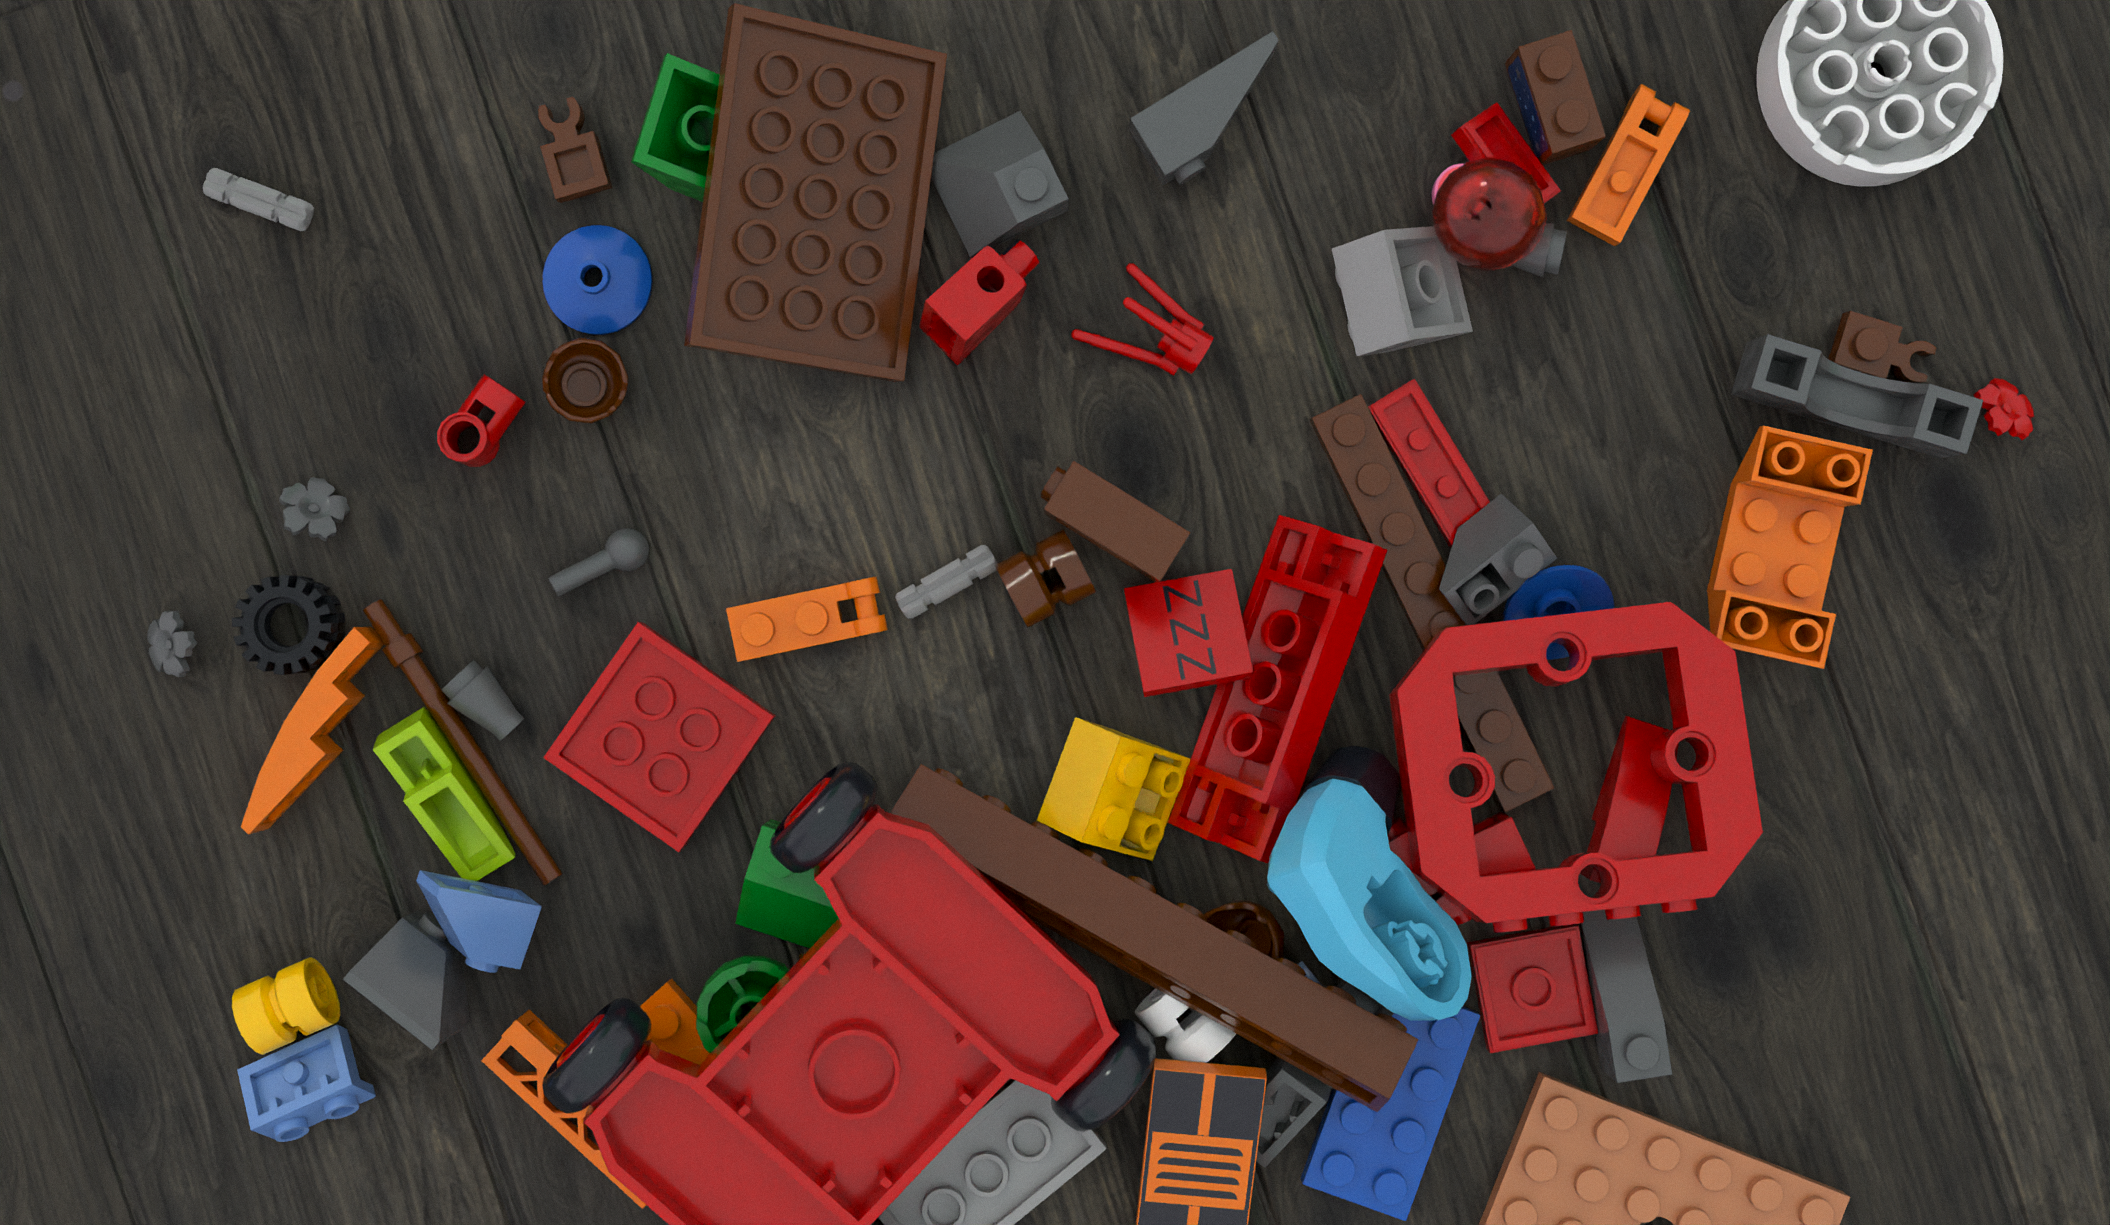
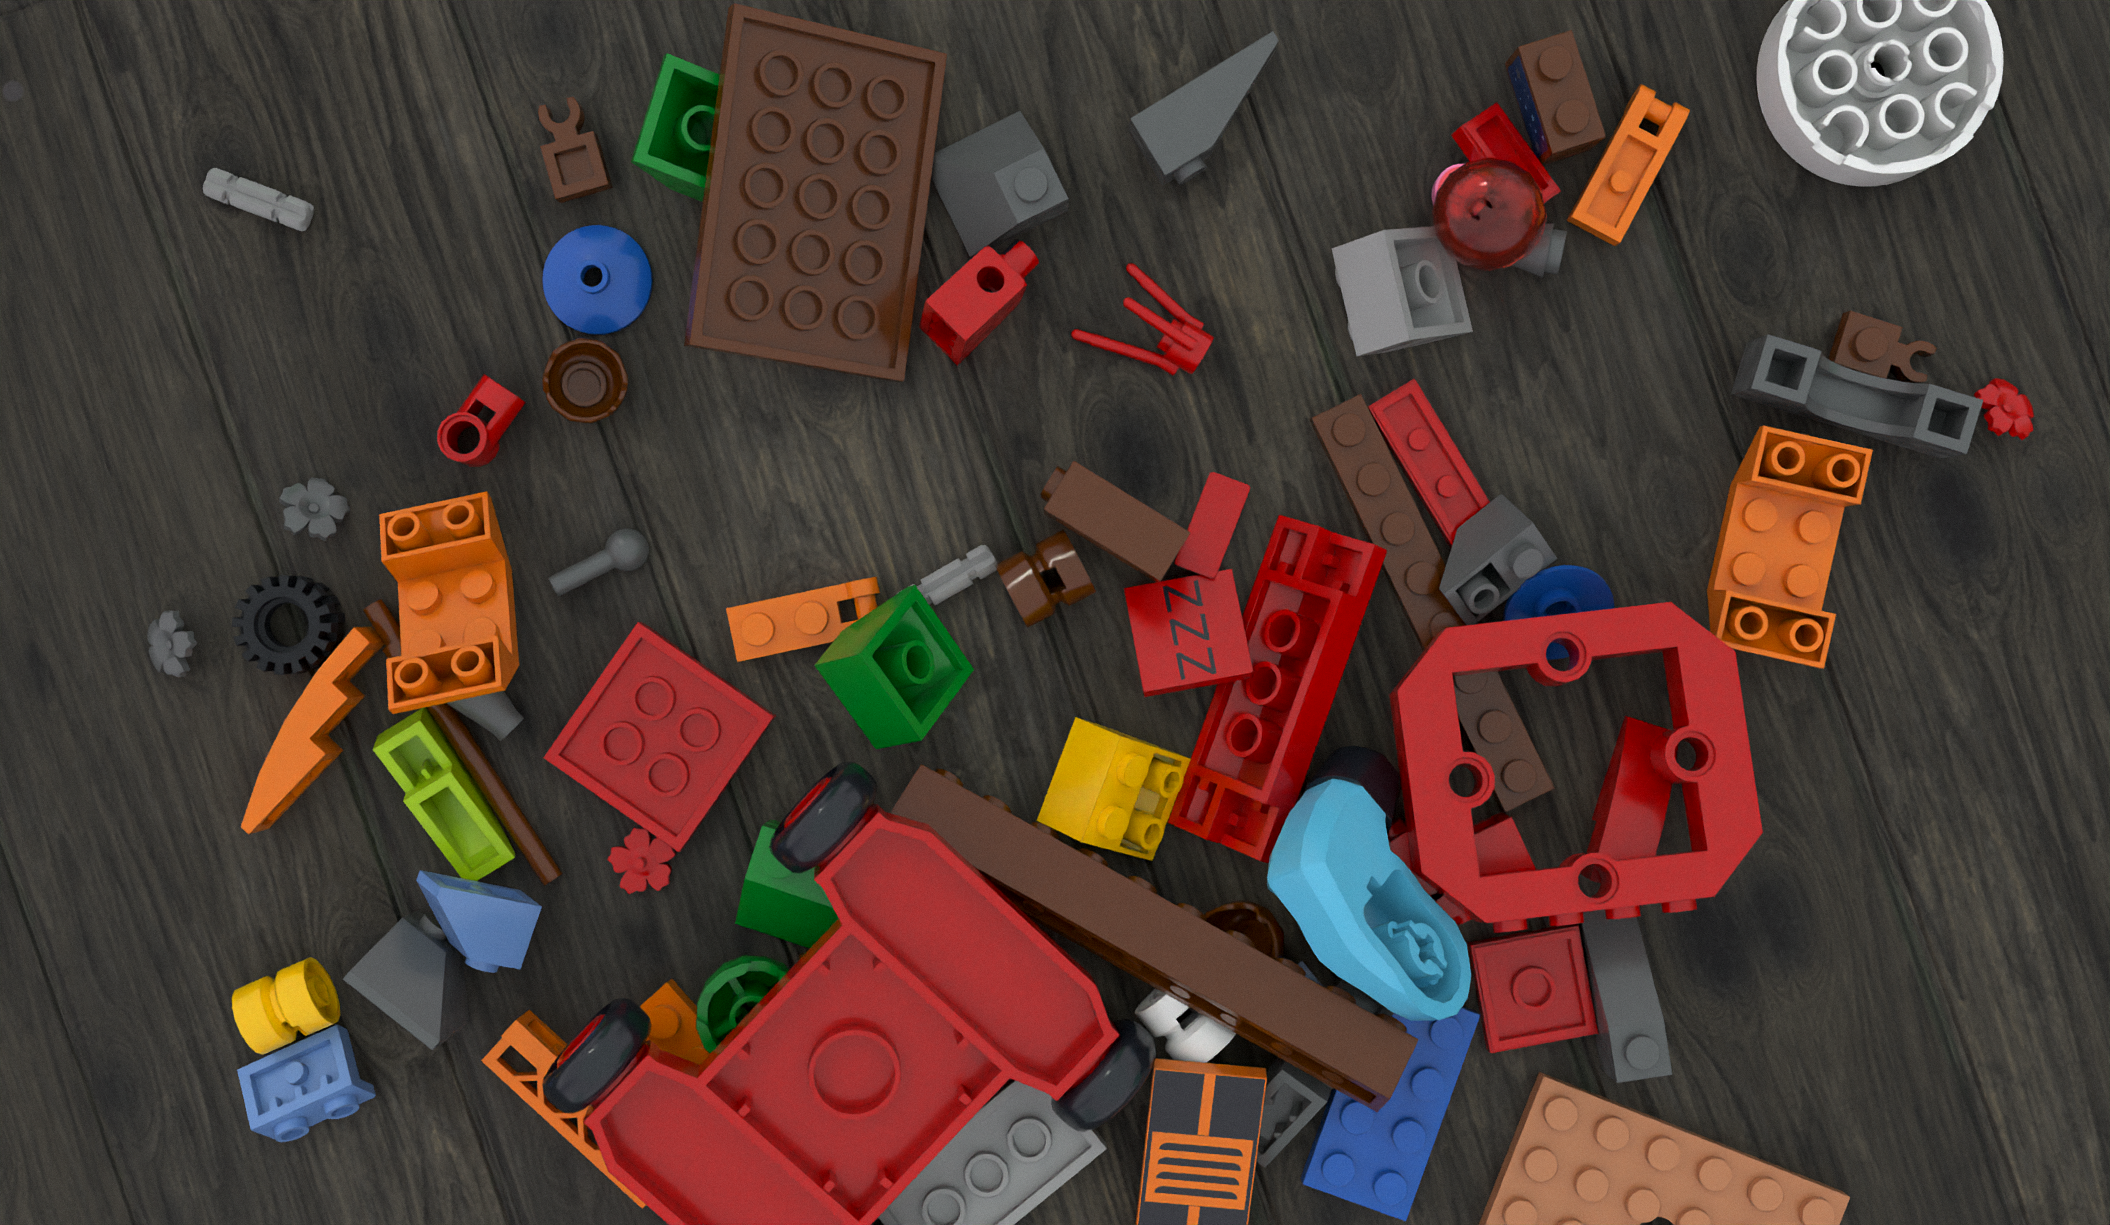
(452, 602): none -> orange slope
(642, 861): none -> red plant
(895, 669): none -> green slope
(1212, 525): none -> red sticker

